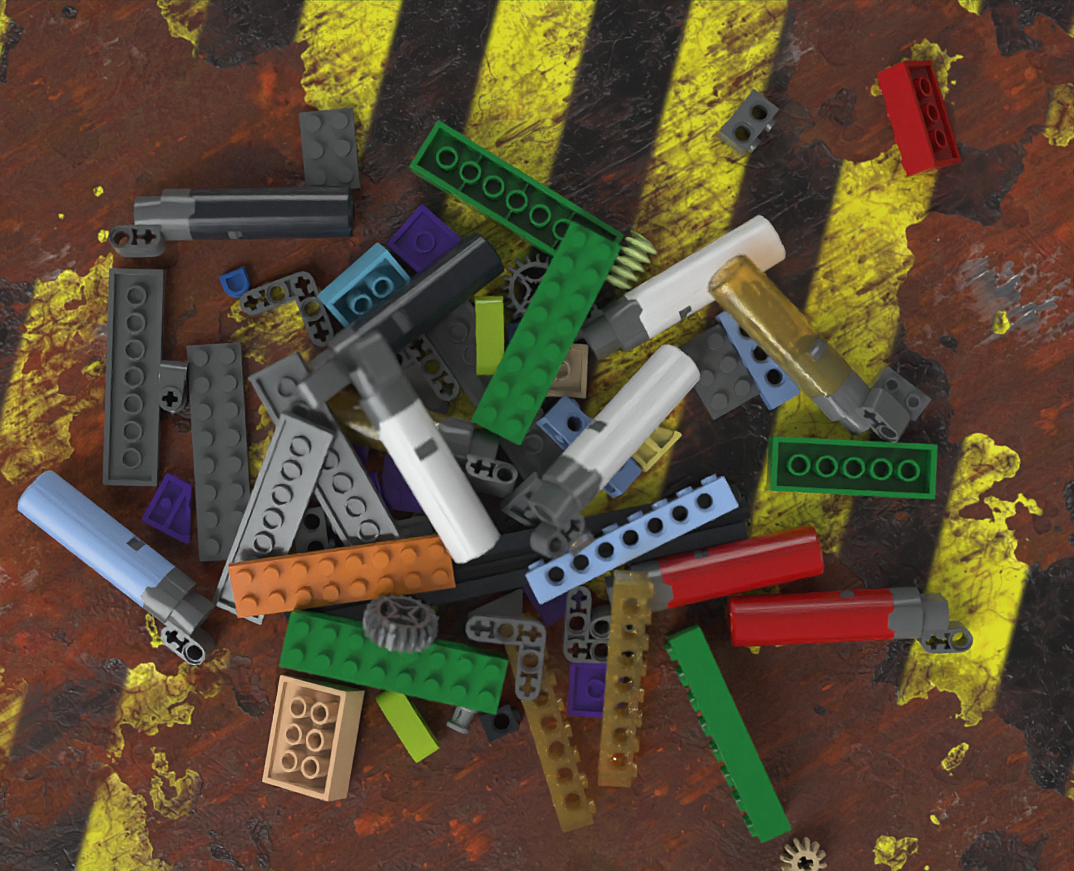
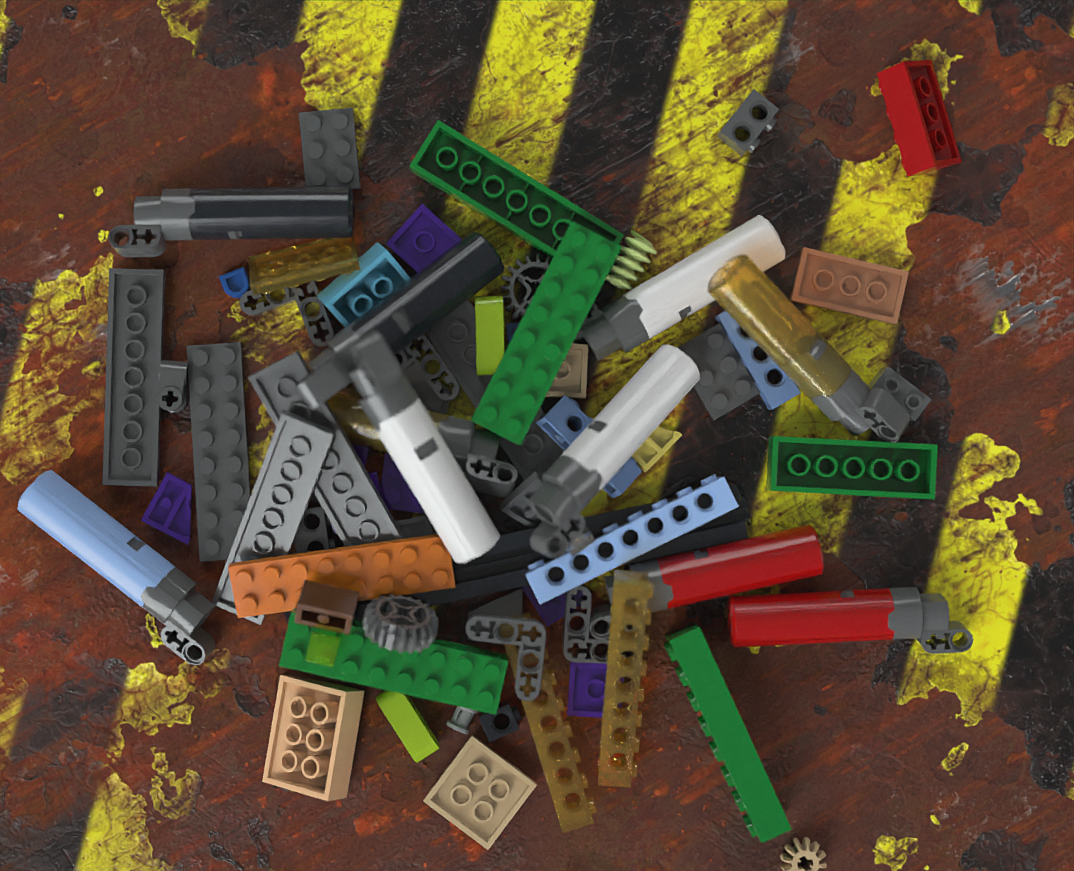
(303, 264): none -> clear yellow plate
(322, 649): none -> clear neon green plate
(326, 607): none -> reddish brown brick
(480, 792): none -> tan plate
(849, 286): none -> nougat plate

